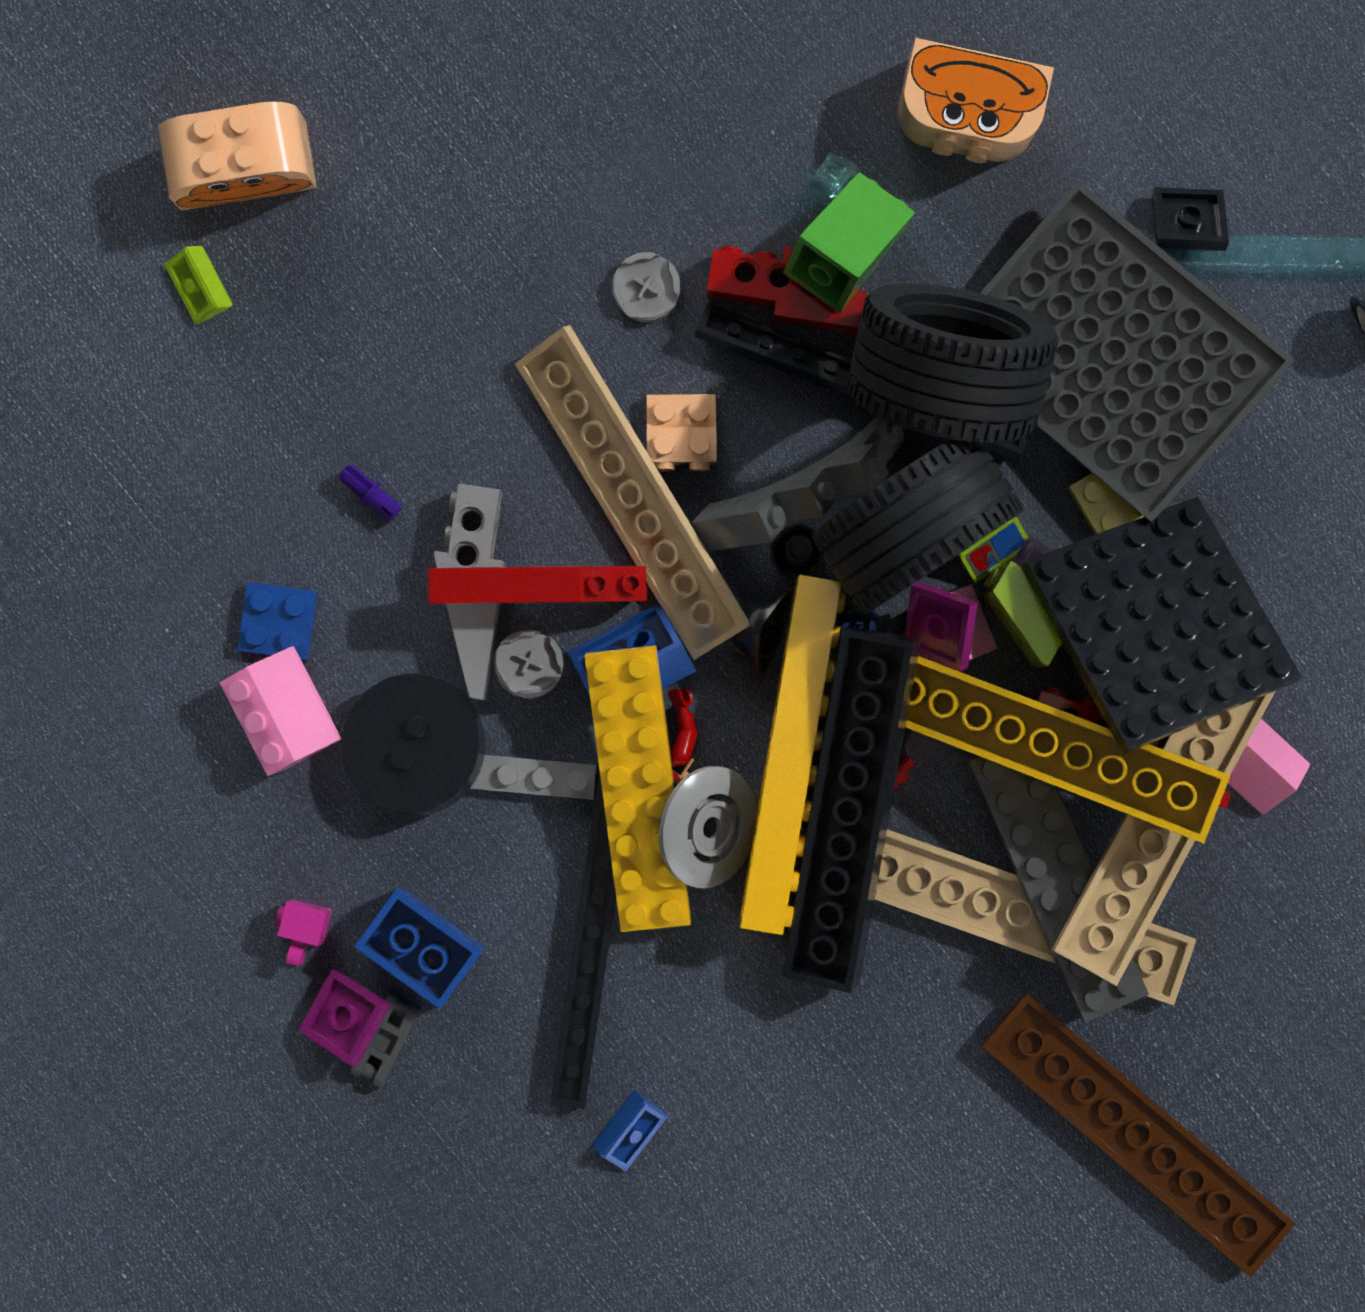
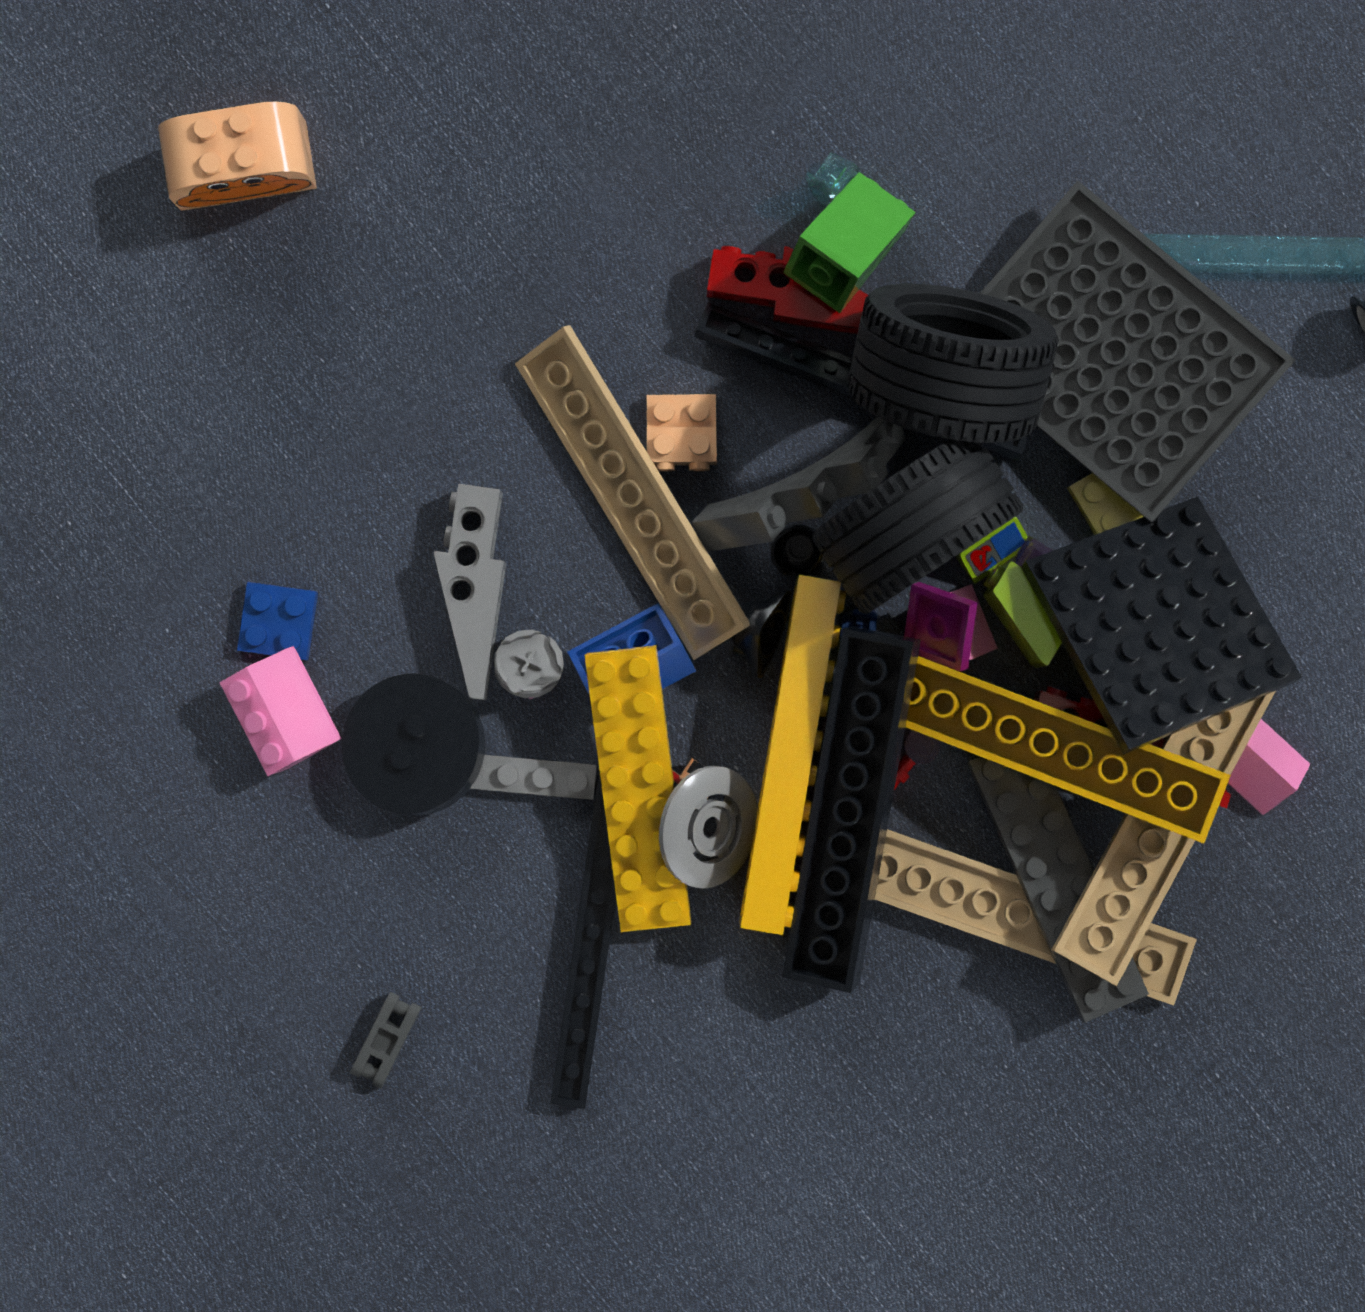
(198, 283): lime slope -> none
(302, 924): dark pink brick -> none
(344, 1017): magenta plate -> none
(370, 492): dark purple axle -> none
(420, 947): blue brick -> none
(536, 584): red brick -> none
(629, 1130): blue slope -> none
(646, 287): light grey tile -> none
(687, 731): red arm -> none
(971, 101): brick -> none
(1138, 1134): reddish brown plate -> none
(1190, 219): black plate -> none

